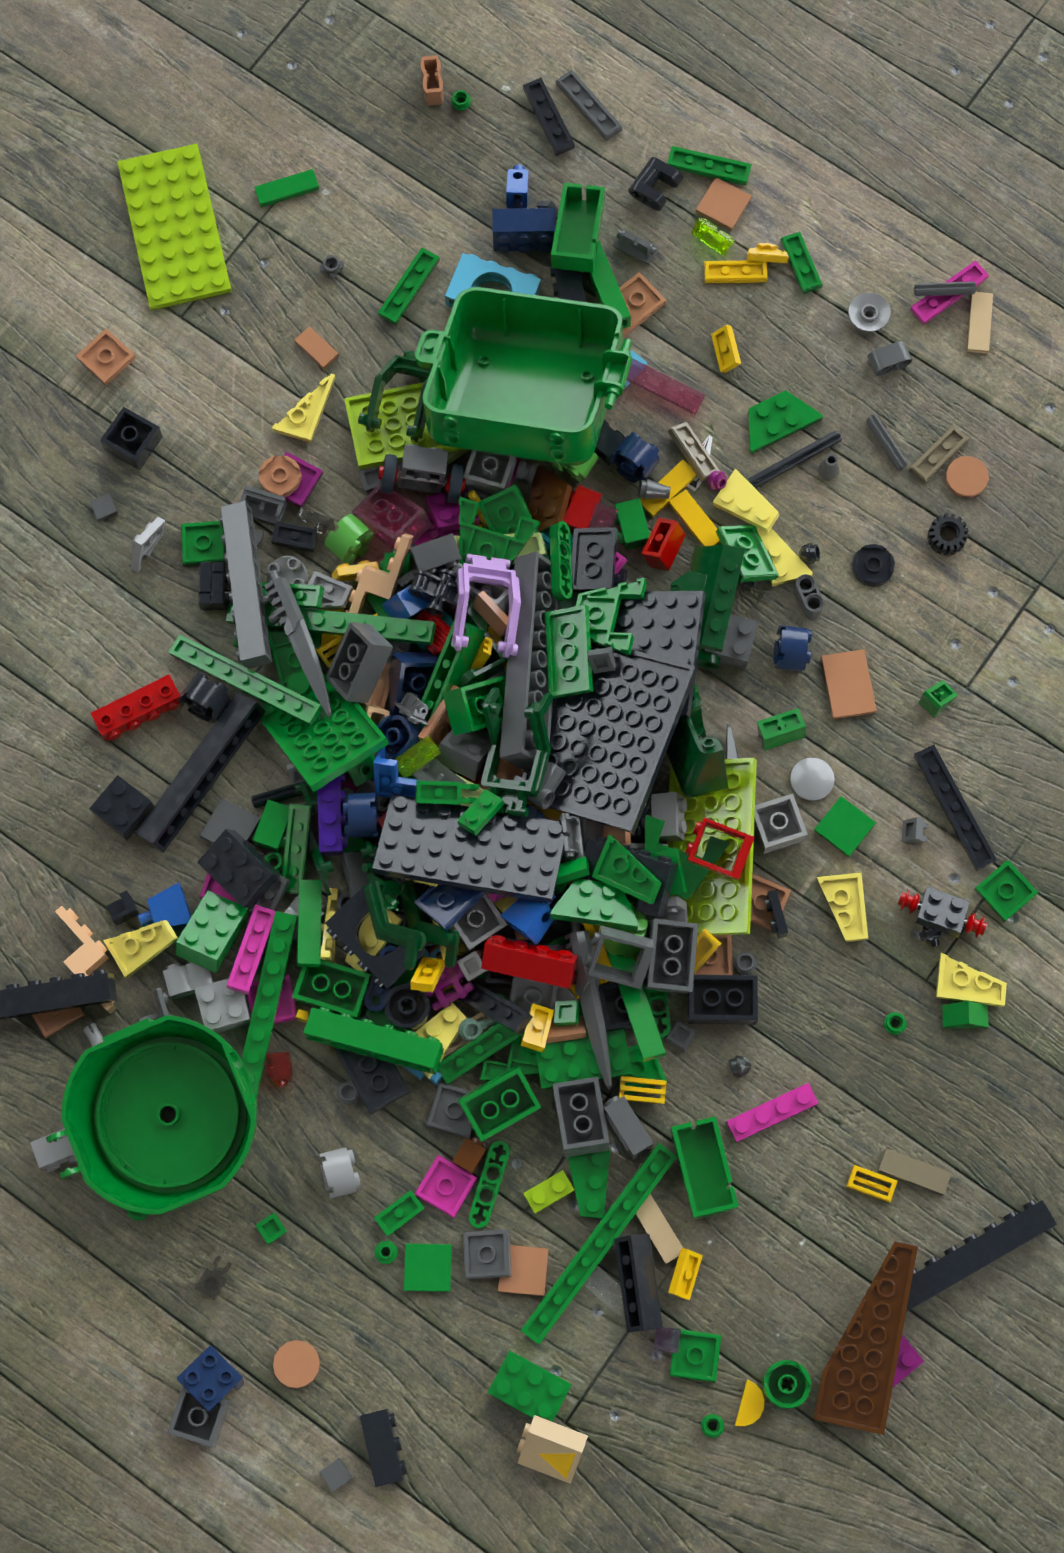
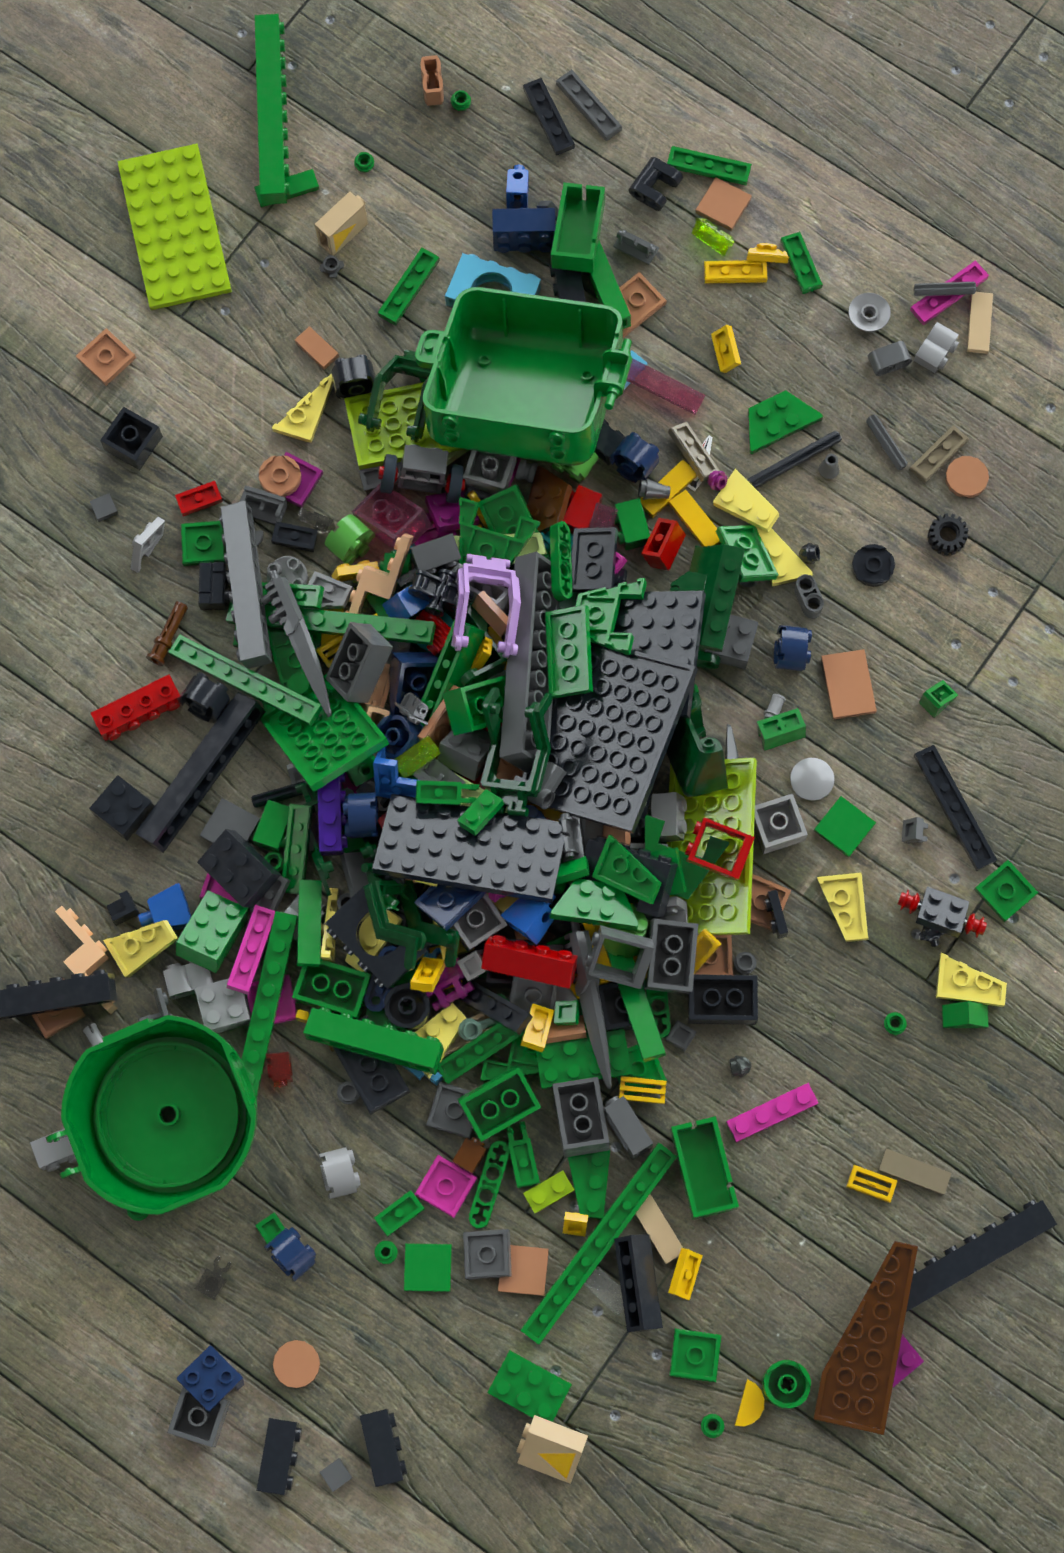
(164, 641): none -> reddish brown pin
(198, 498): none -> red plate
(271, 110): none -> green brick
(279, 1456): none -> black brick
(290, 1253): none -> dark blue brick
(341, 223): none -> tan brick
(353, 376): none -> black brick
(364, 157): none -> green plate
(522, 1158): none -> green hinge
(575, 1224): none -> yellow plate
(602, 660): dark grey tile -> none
(667, 1339): tile -> none
(774, 706): none -> light grey pin
(936, 347): none -> light grey brick

